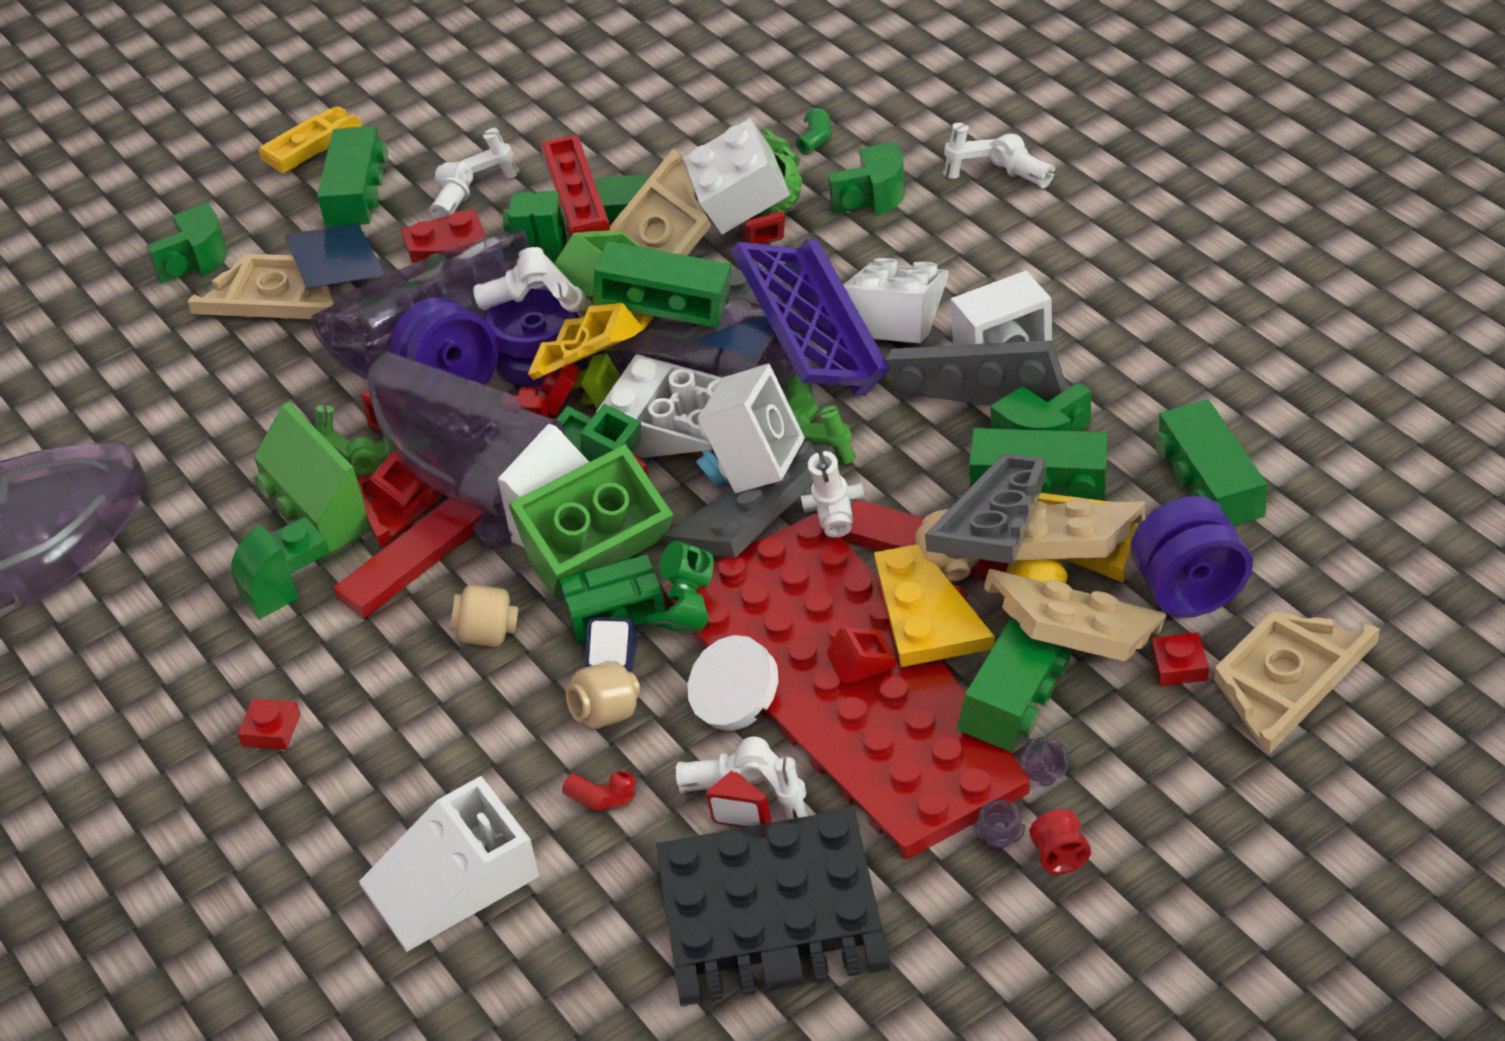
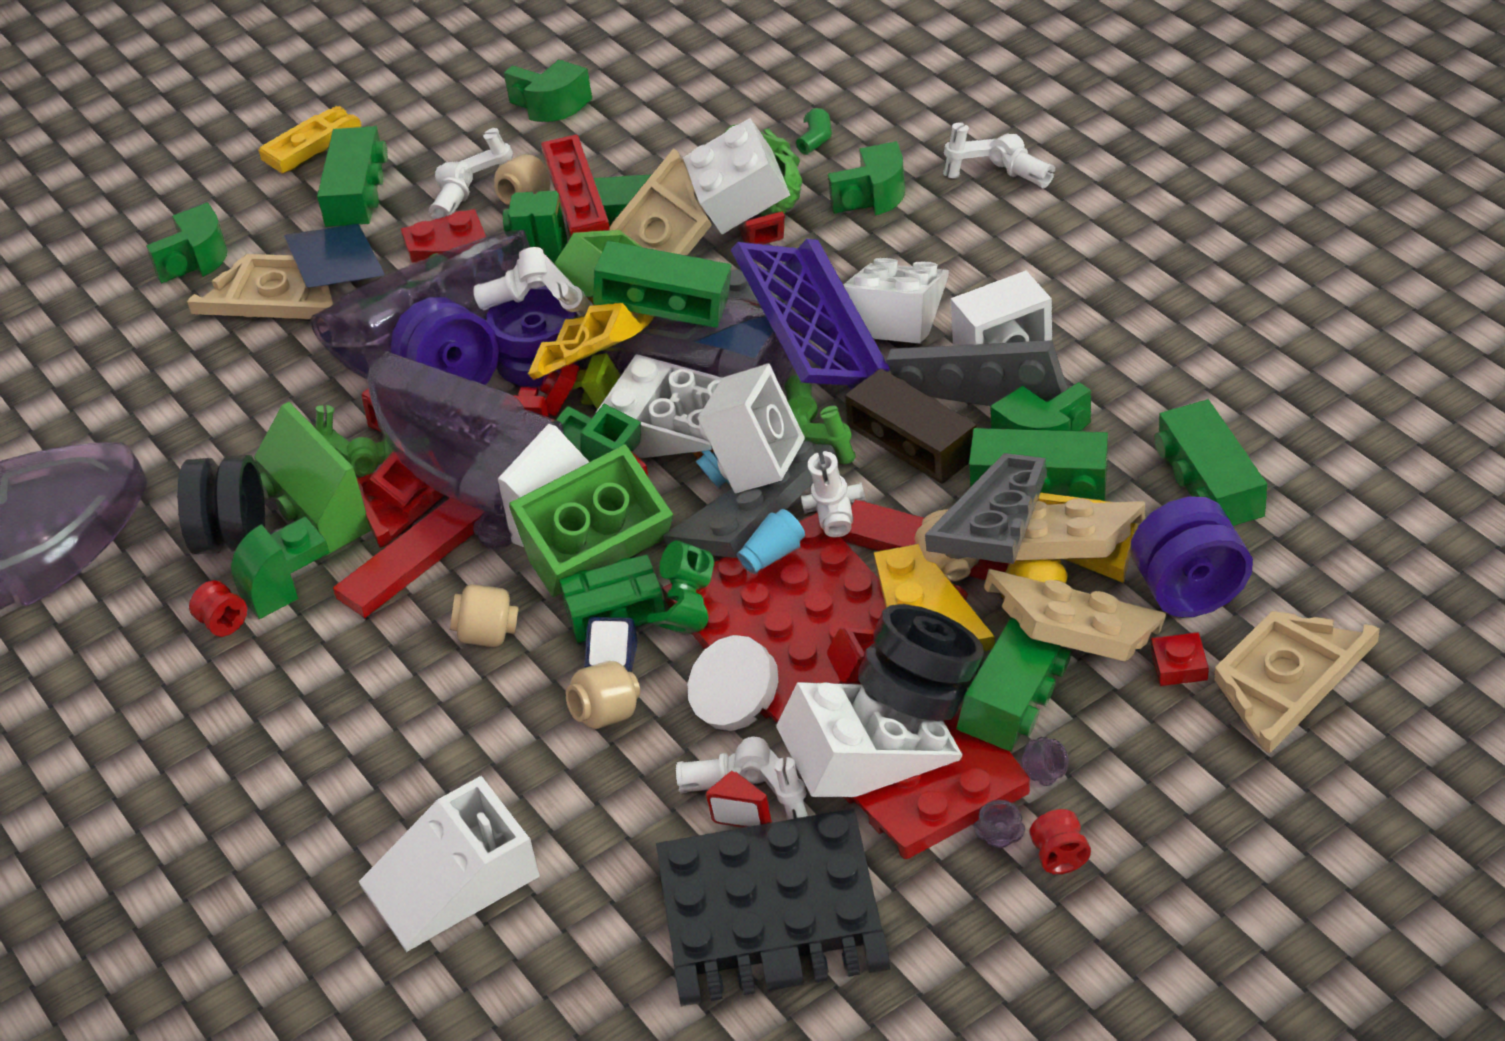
(218, 608): none -> red wheel
(219, 502): none -> black wheel
(269, 724): red plate -> none
(521, 174): none -> tan head
(549, 95): none -> green brick
(601, 797): red arm -> none
(772, 540): none -> medium azure cone
(855, 743): none -> white slope
(910, 425): none -> dark brown brick
(920, 662): none -> black wheel

